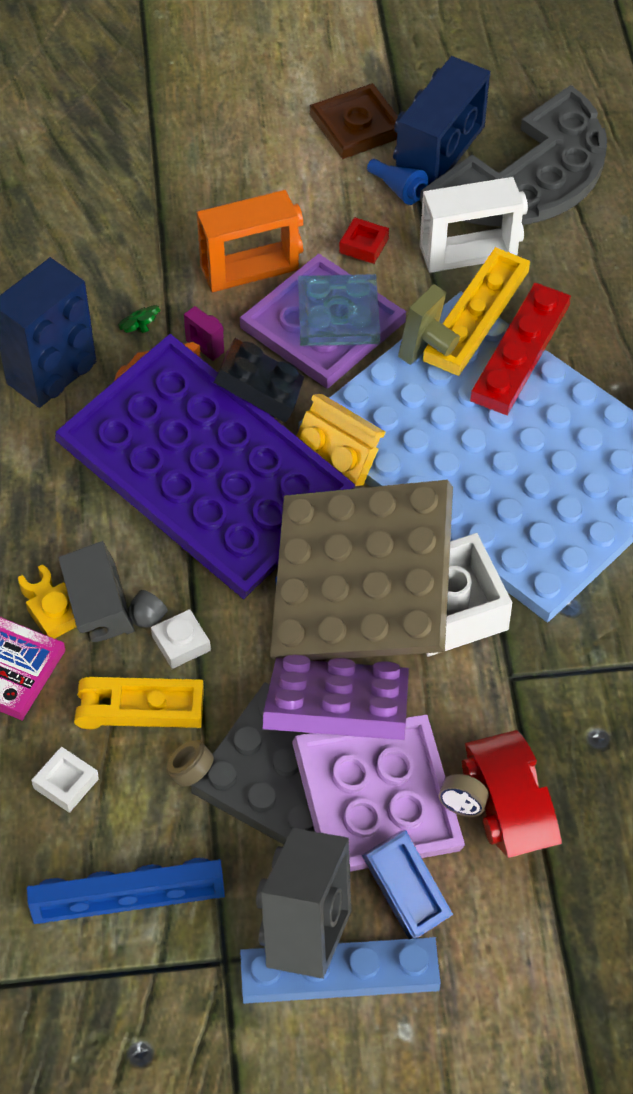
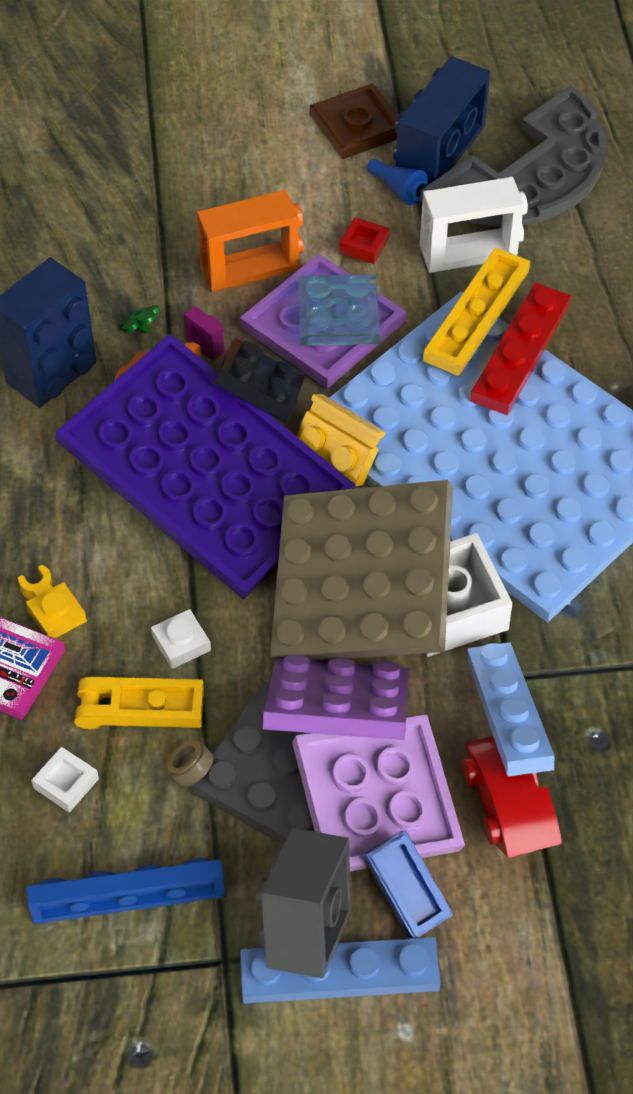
(96, 592): dark grey hinge -> none
(146, 609): dark grey hinge -> none
(424, 327): olive tile -> none
(463, 795): tile -> none
(510, 709): none -> light blue plate

